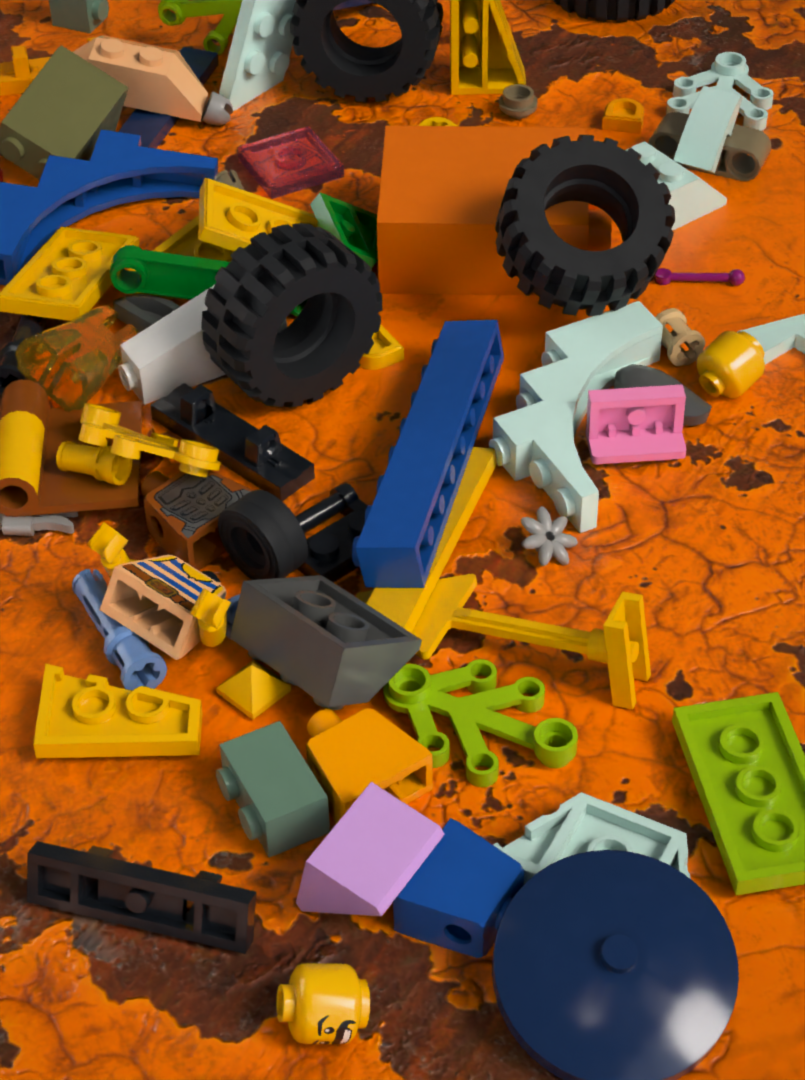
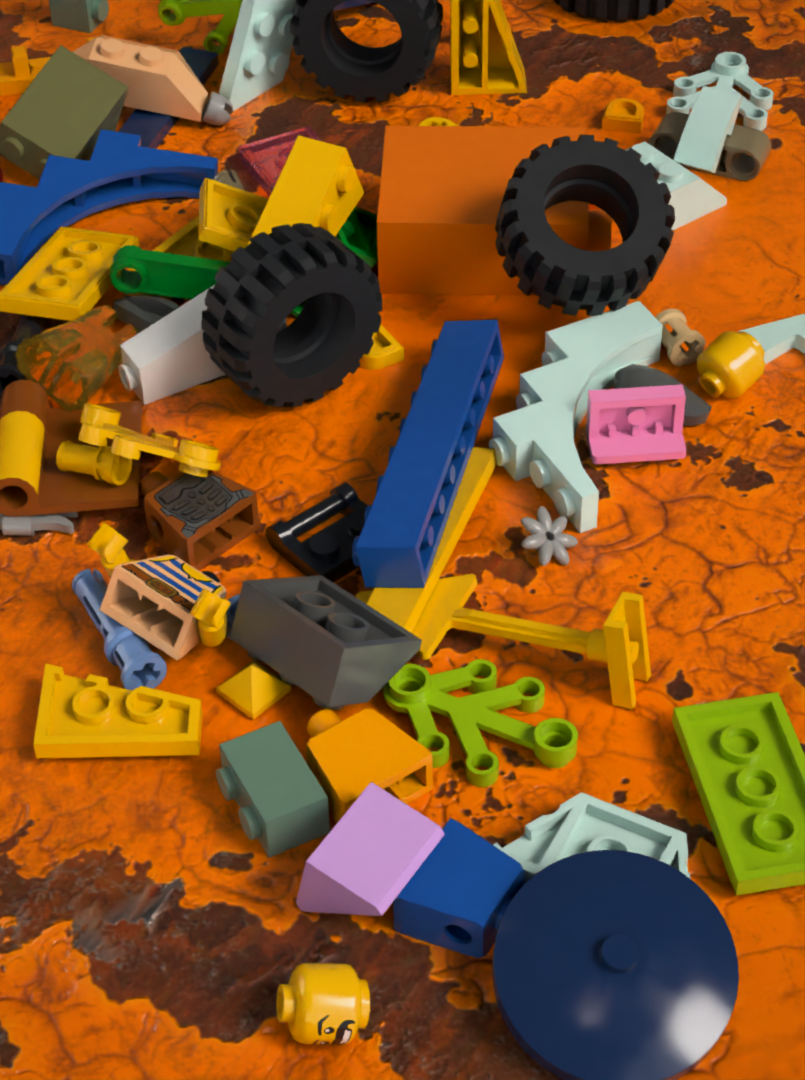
(141, 896): black hinge -> none
(242, 447): black hinge -> none
(262, 536): black tyre -> none
(313, 188): none -> yellow wedge
(518, 101): dark tan plate -> none
(665, 276): magenta hinge -> none

